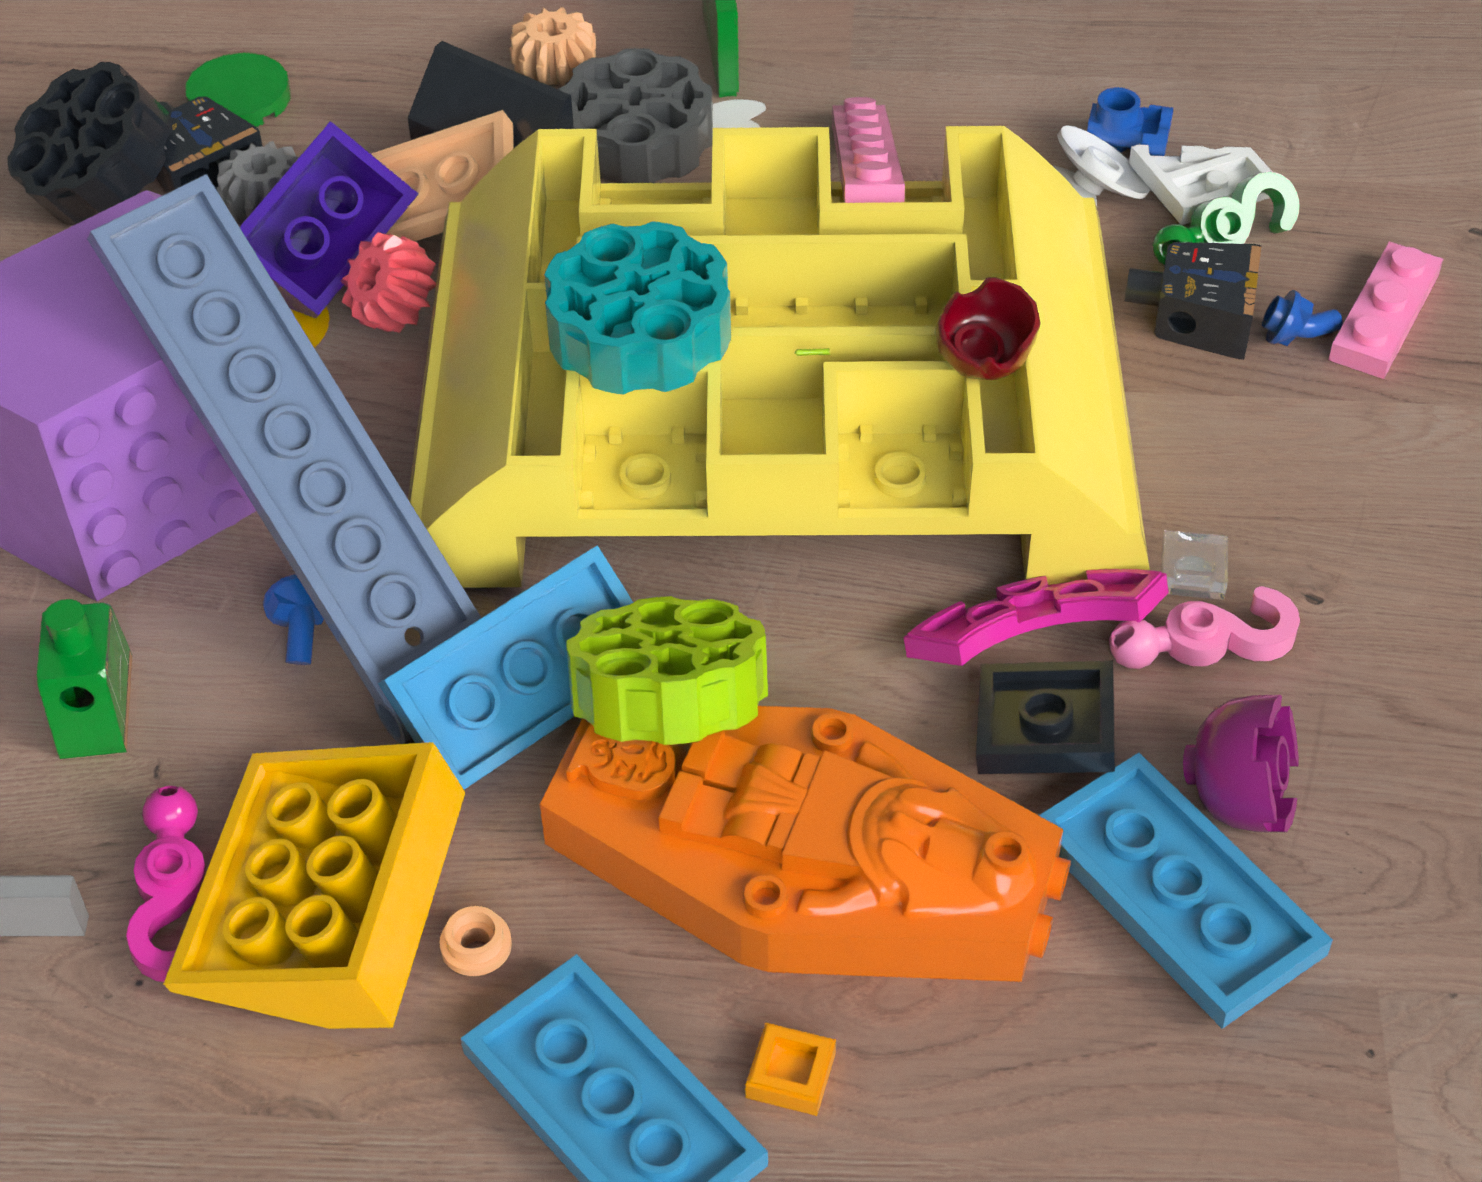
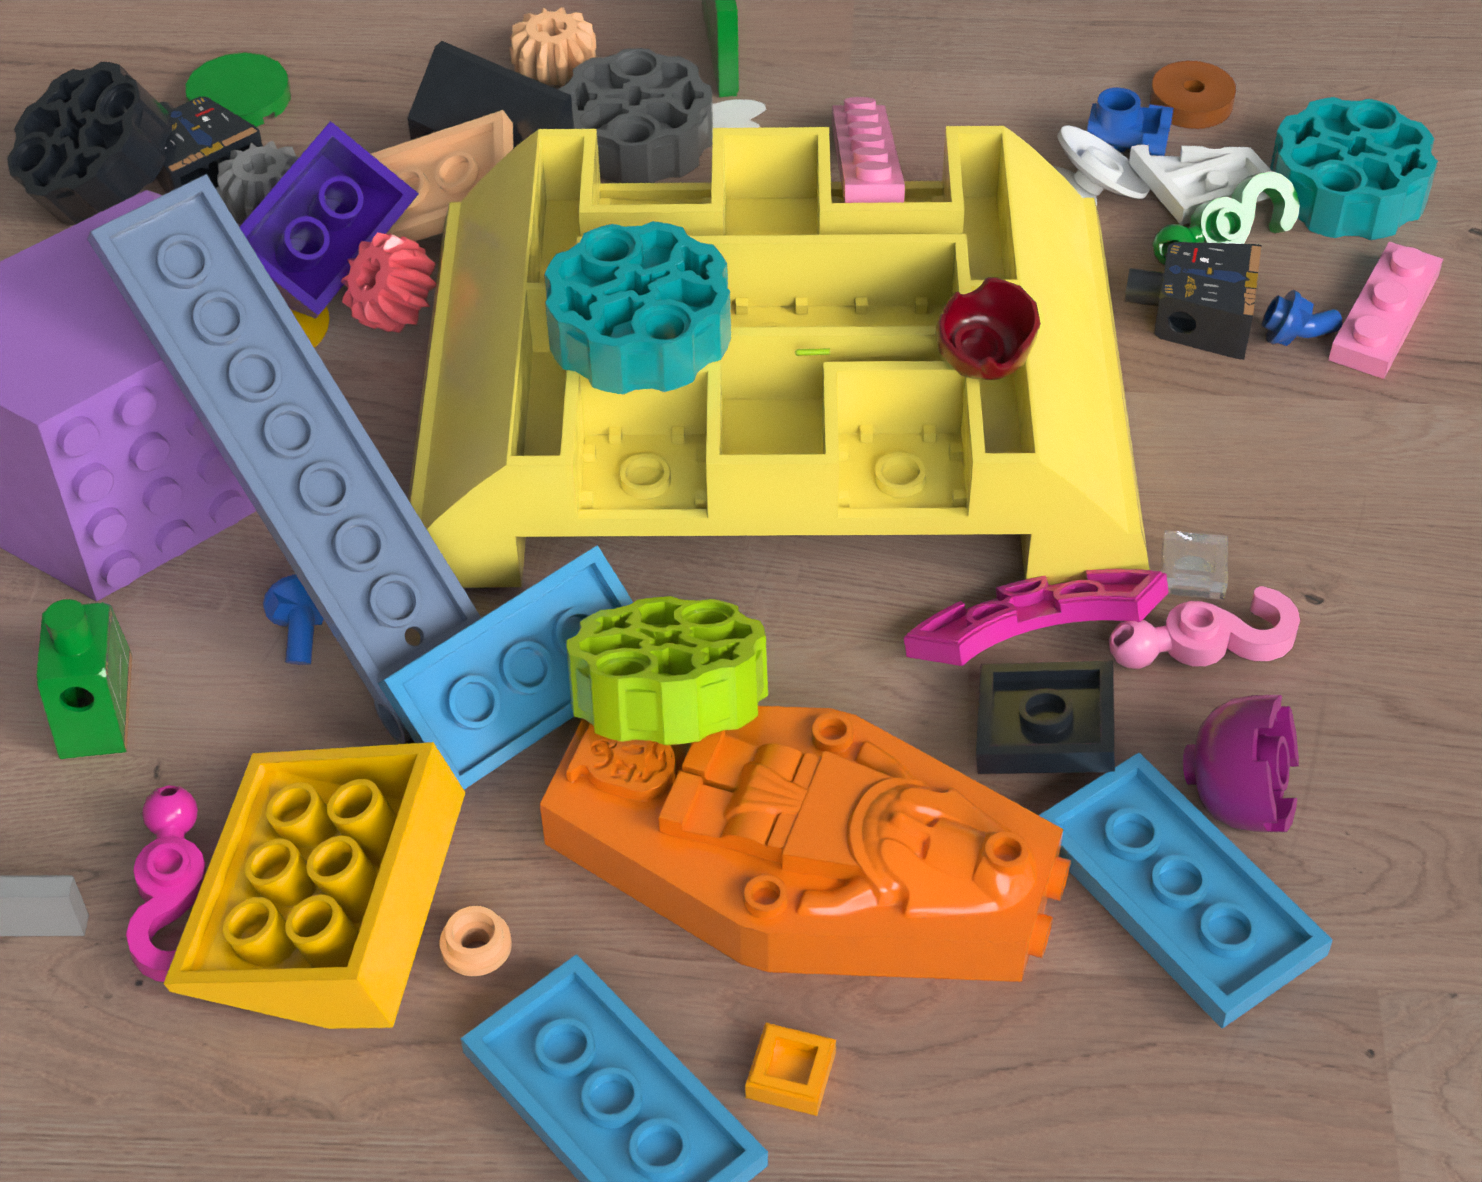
(1197, 91): none -> dark orange piece
(1355, 166): none -> teal connector

